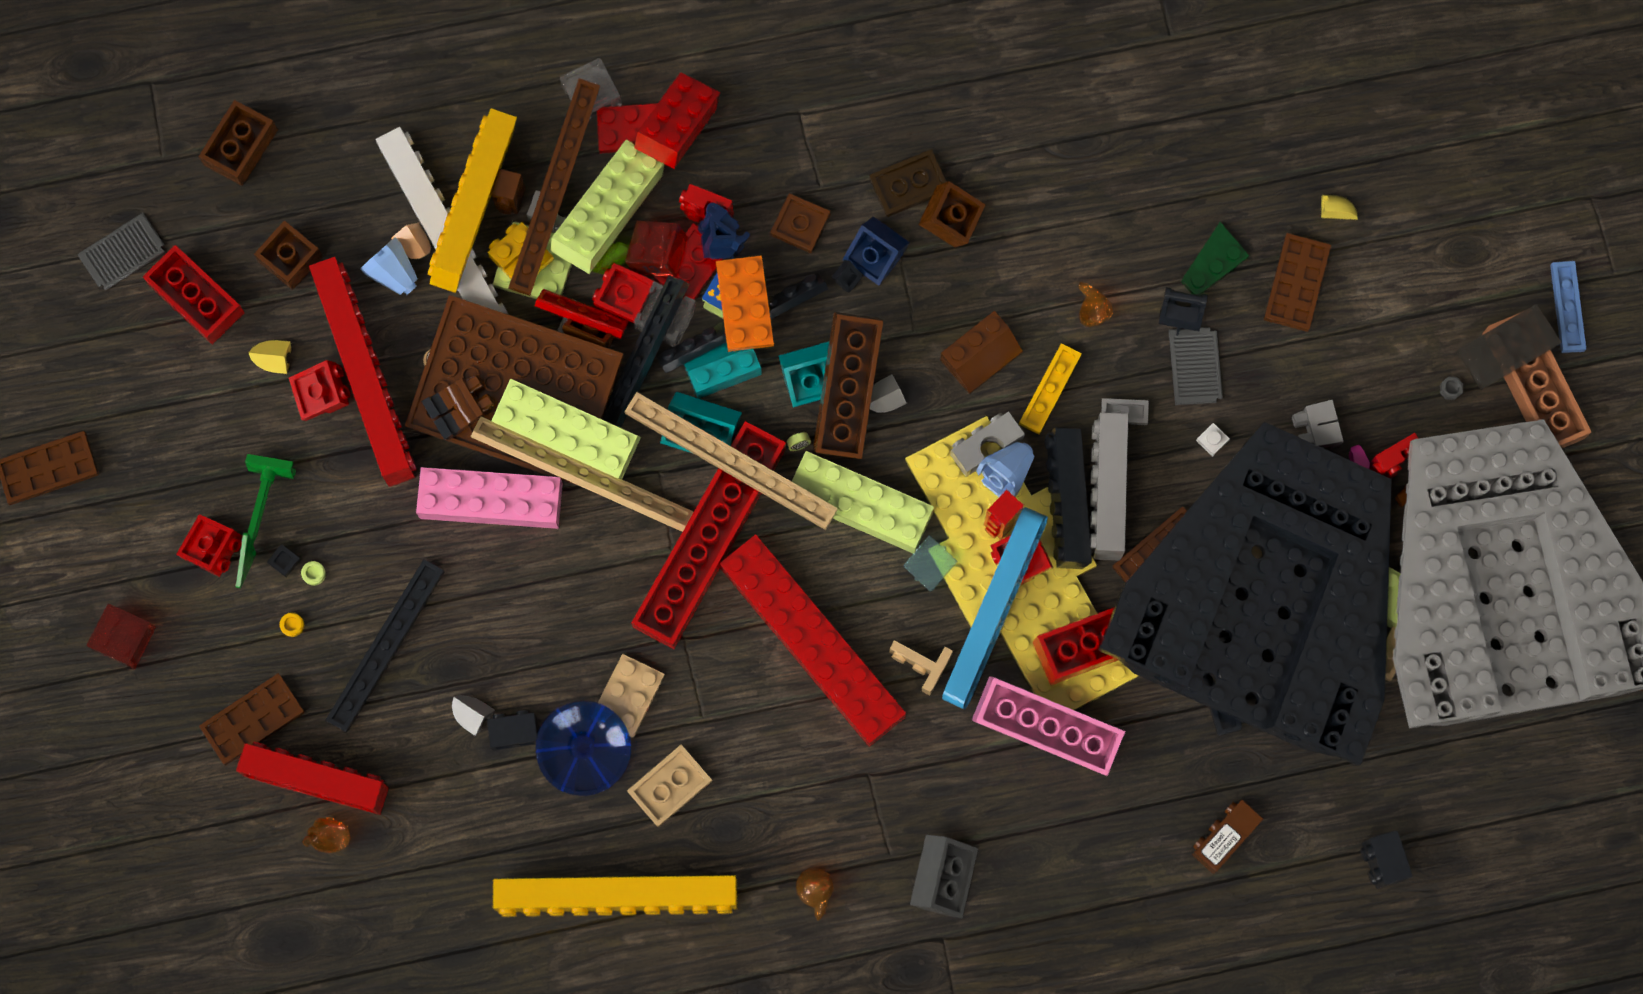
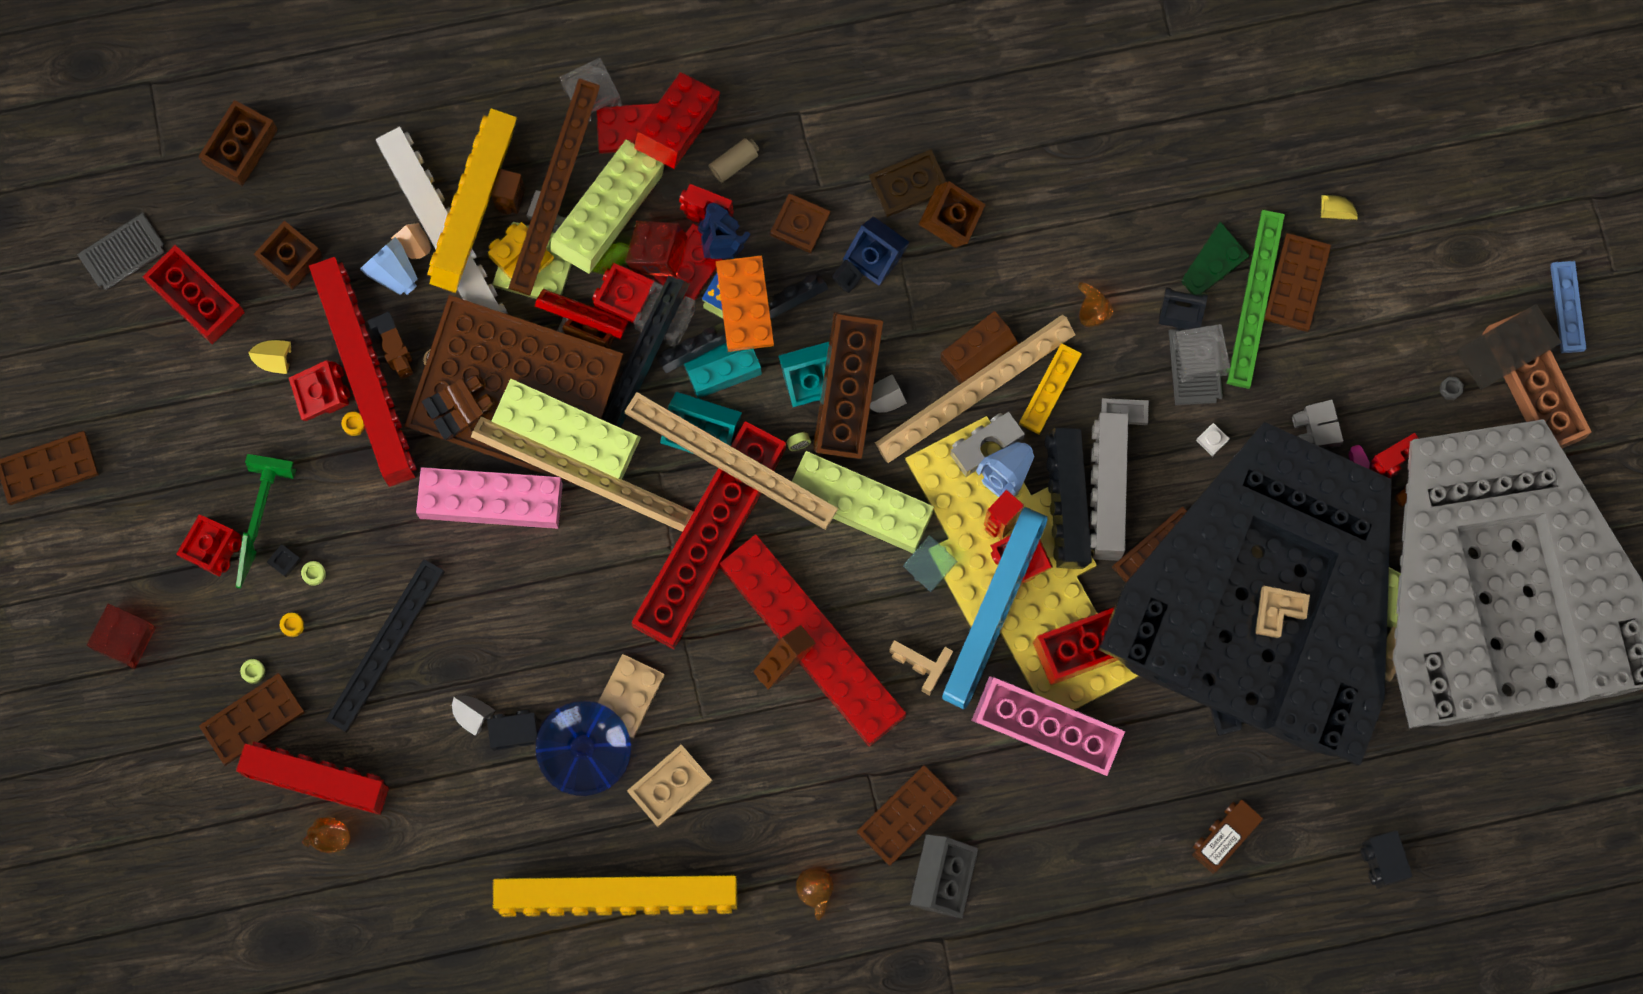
(252, 671): none -> yellowish green tile
(353, 423): none -> yellow tile
(396, 352): none -> reddish brown hips
(734, 159): none -> dark tan brick
(784, 657): none -> reddish brown brick
(906, 815): none -> reddish brown plate
(975, 388): none -> tan plate
(1201, 352): none -> clear panel
(1255, 299): none -> bright green plate
(1275, 605): none -> tan plate

